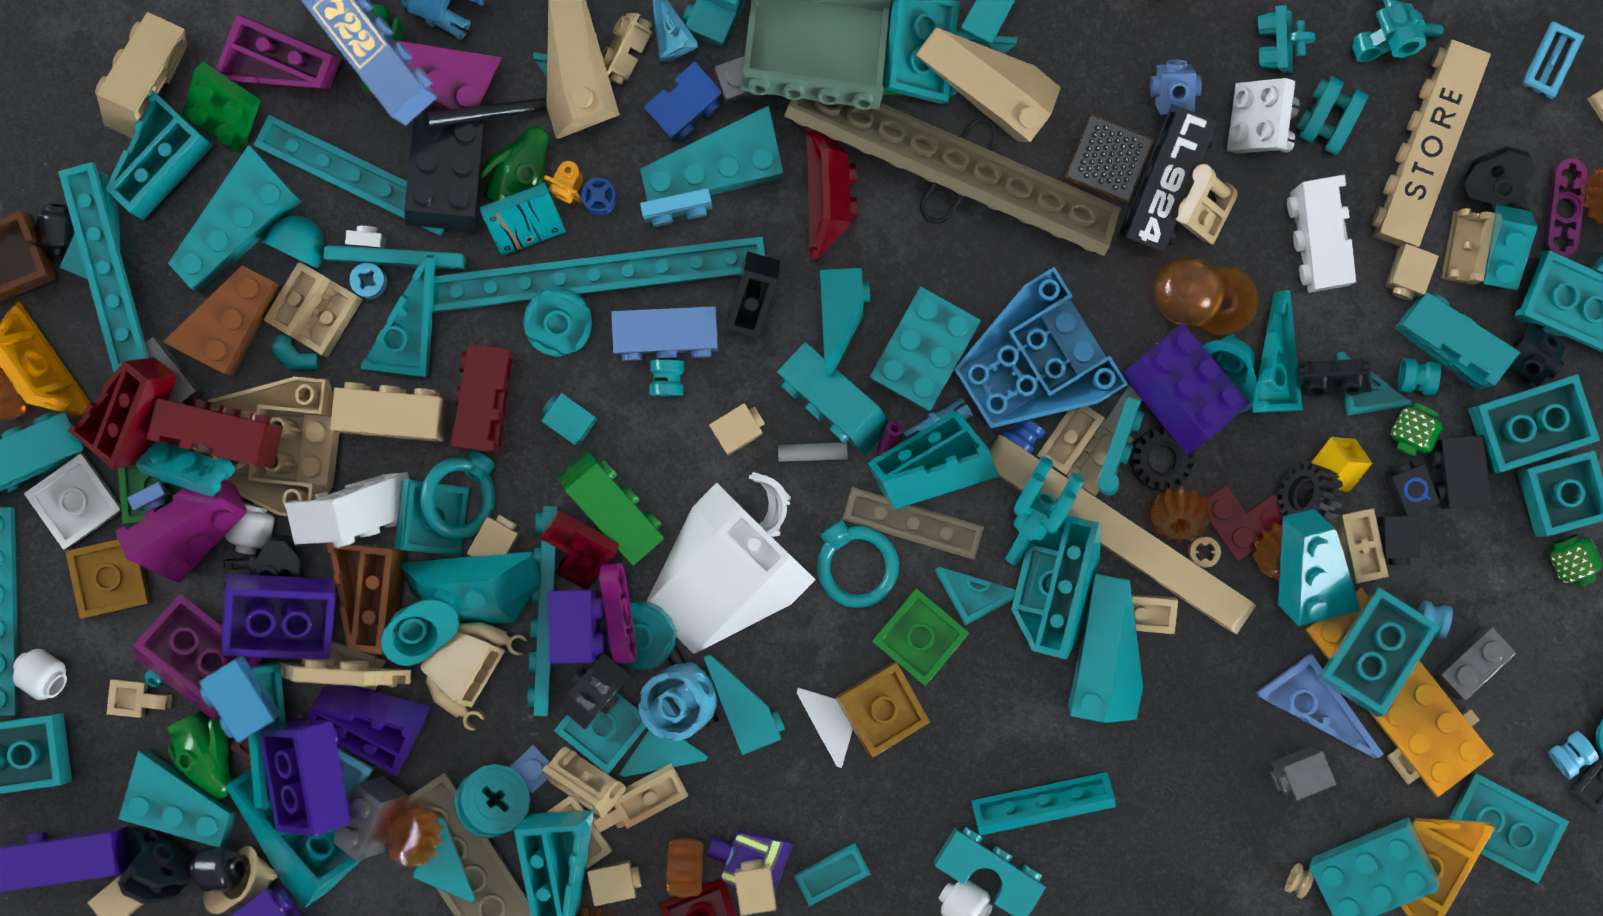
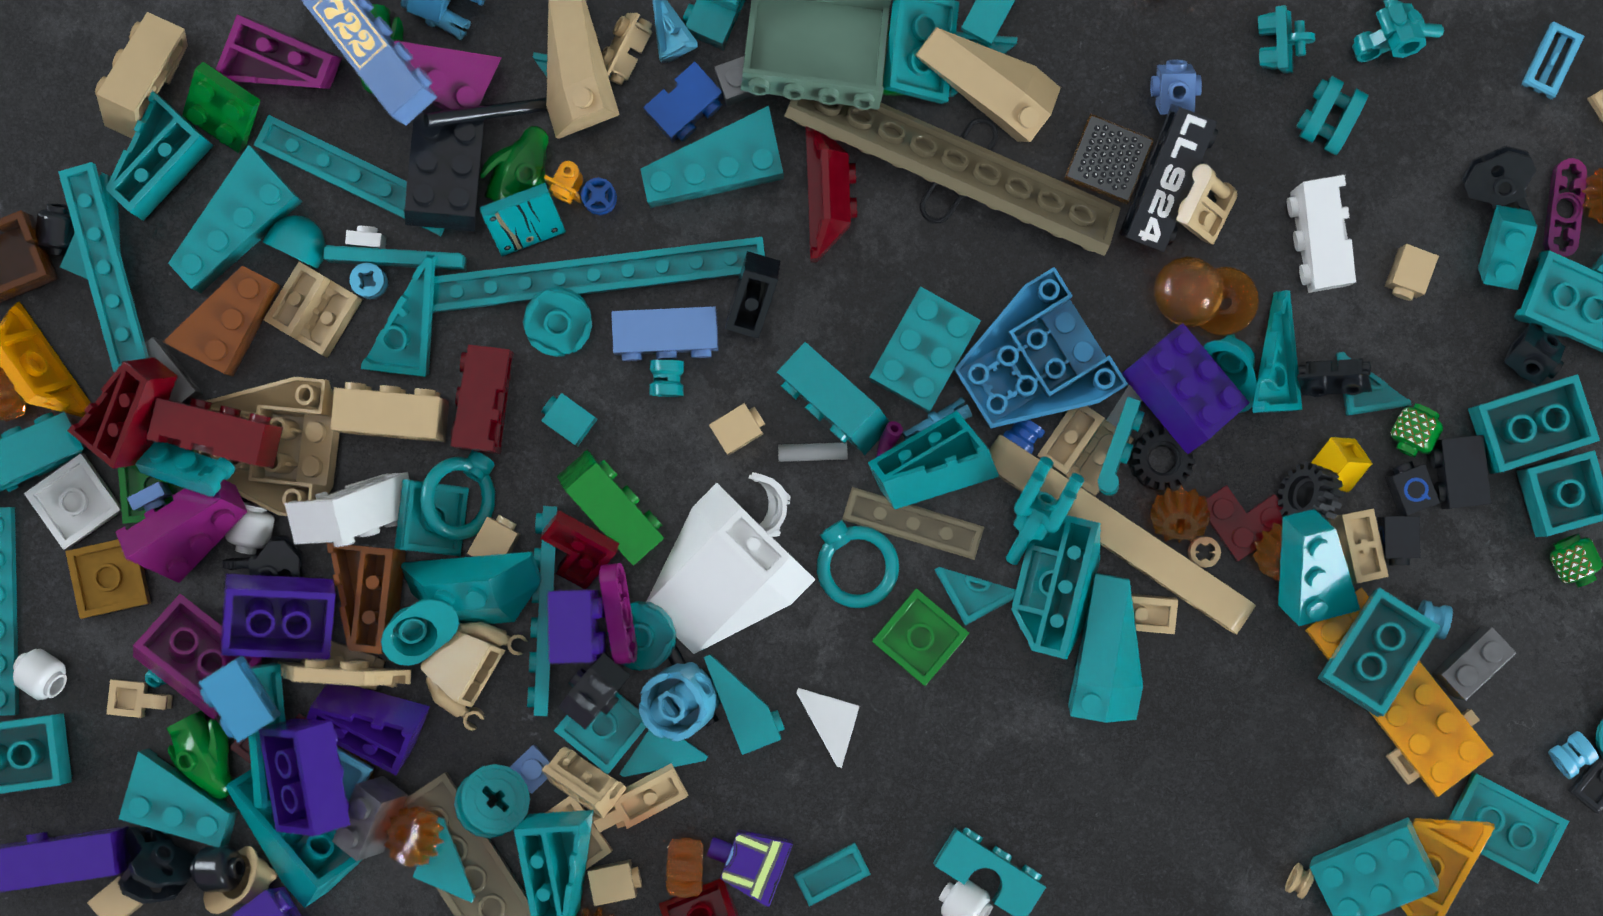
(290, 358): teal arm -> none
(690, 204): medium azure plate -> none
(755, 887): tan brick -> none
(841, 310): teal slope -> none
(882, 709): pearl gold plate -> none
(1043, 803): teal plate -> none
(1262, 116): white plate -> none
(1302, 773): flat silver brick -> none
(1318, 704): medium blue wing -> none
(1419, 377): teal wheel -> none
(1431, 144): tan brick -> none
(1456, 341): teal wedge -> none
(1467, 246): tan hinge -> none

